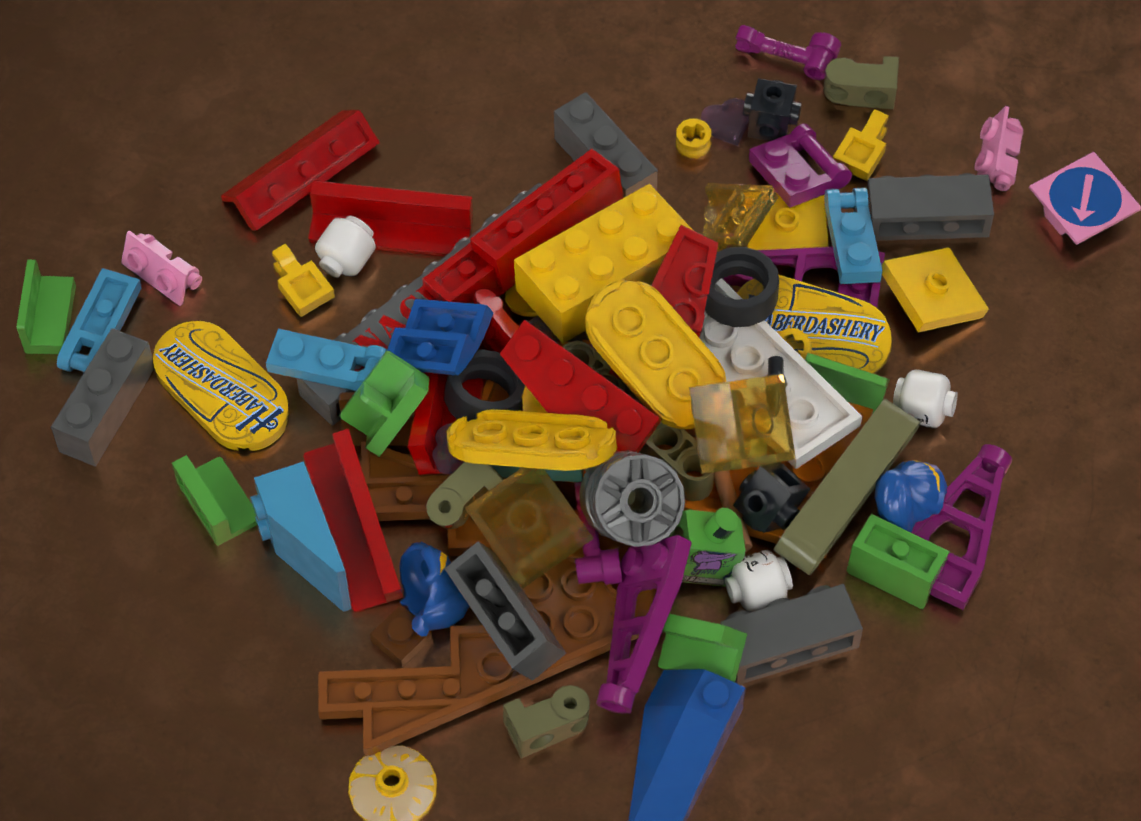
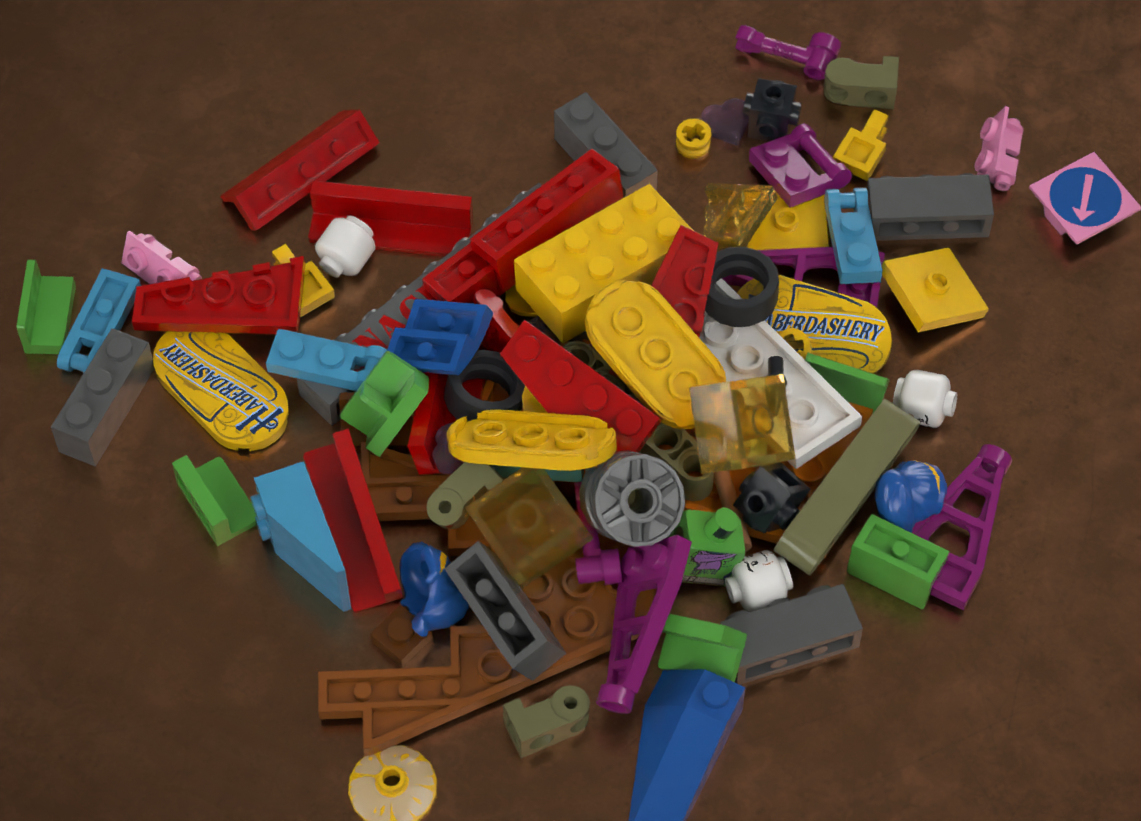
(225, 302): none -> red wing

